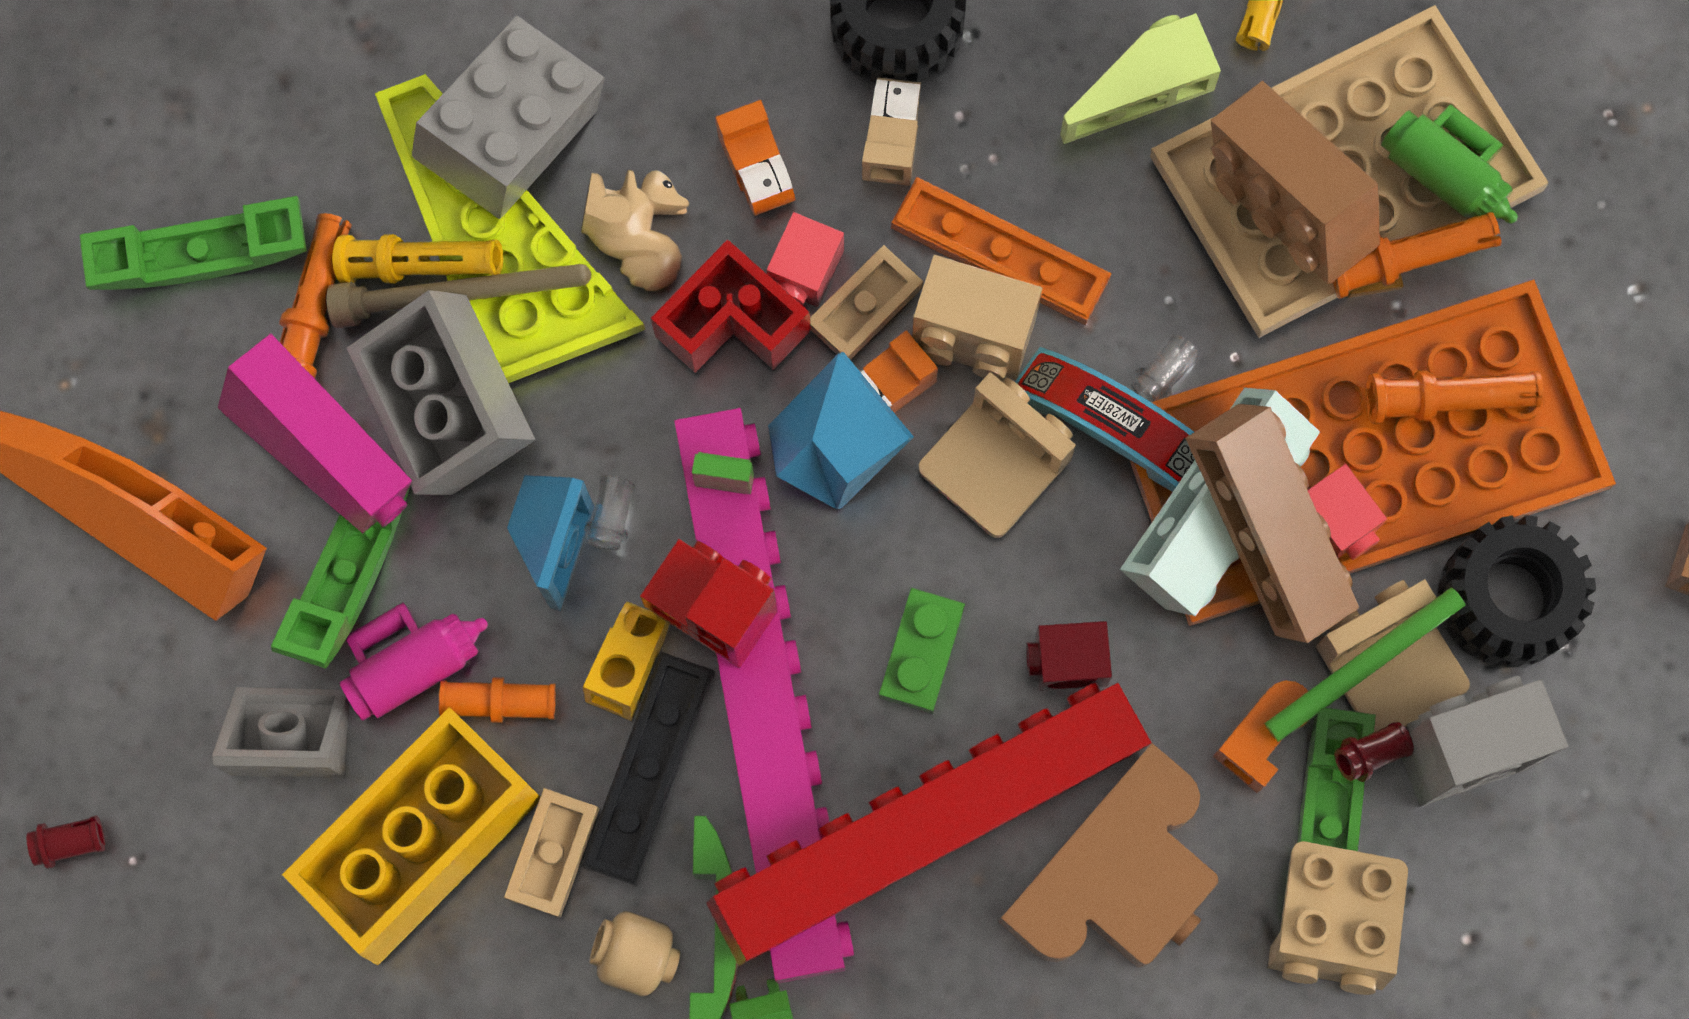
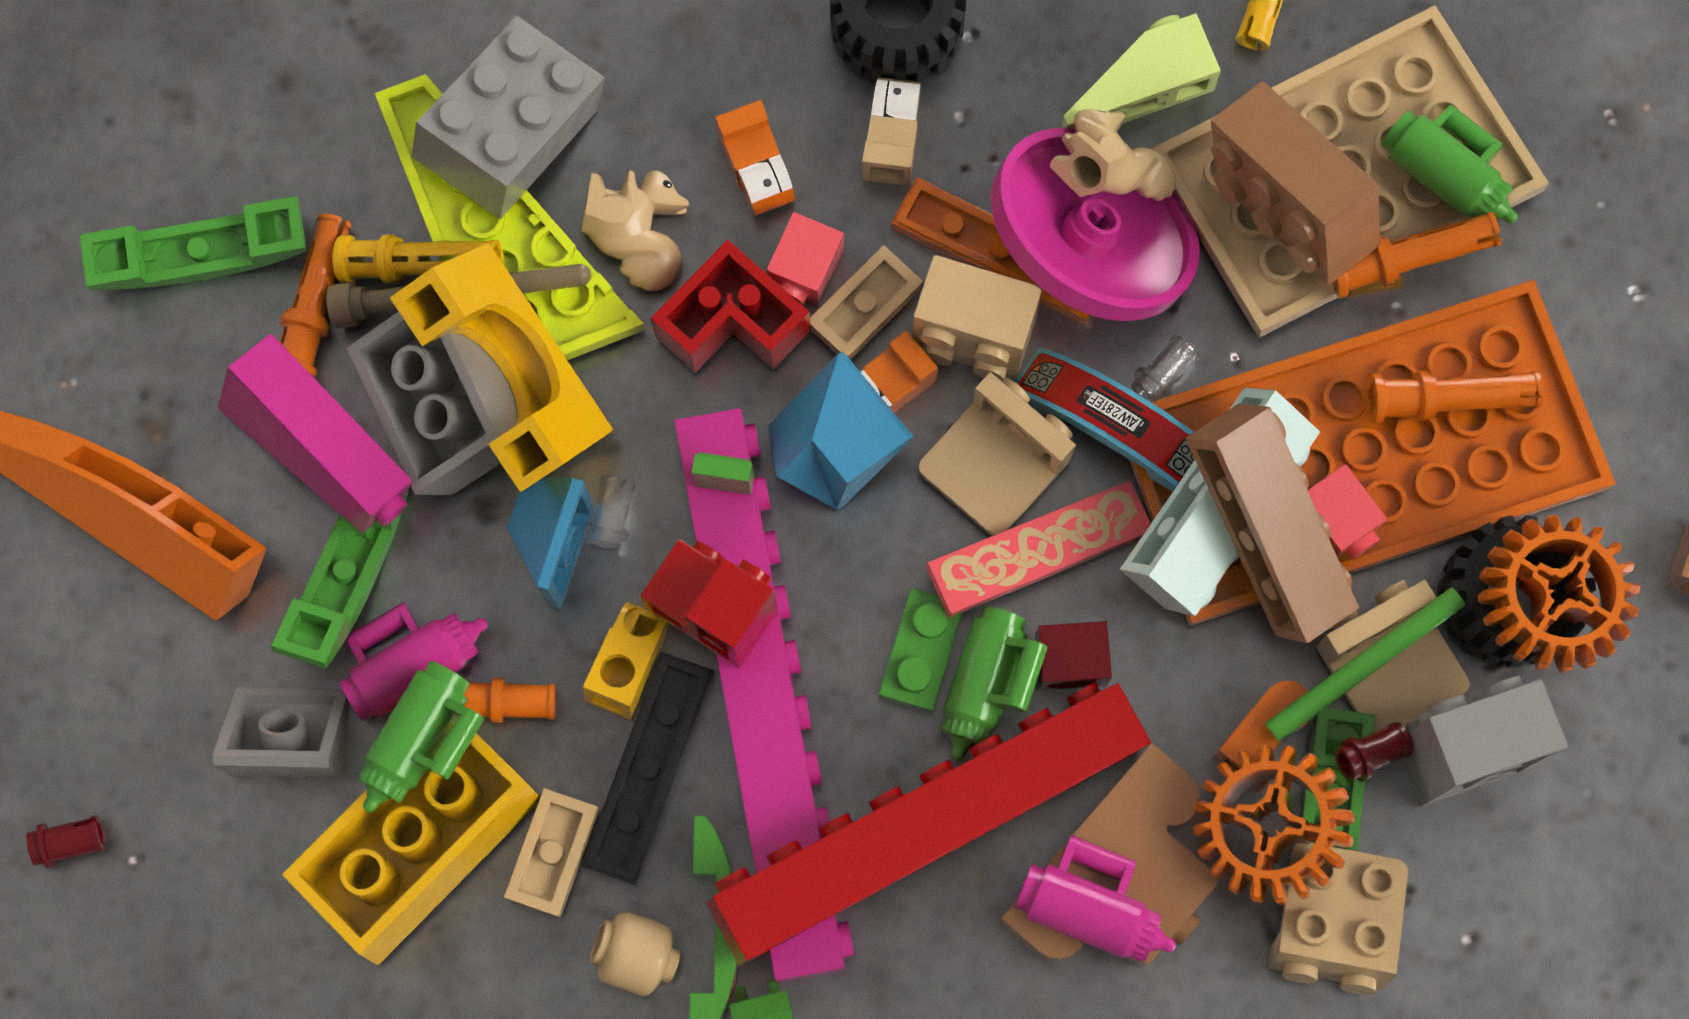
(415, 734): none -> bright green piece
(482, 302): none -> yellow arch
(992, 675): none -> bright green piece
(1038, 549): none -> tile
(1089, 910): none -> dark pink piece
(1092, 251): none -> dark pink dish
(1107, 164): none -> tan animal
(1270, 848): none -> orange gear
(1579, 607): none -> orange gear

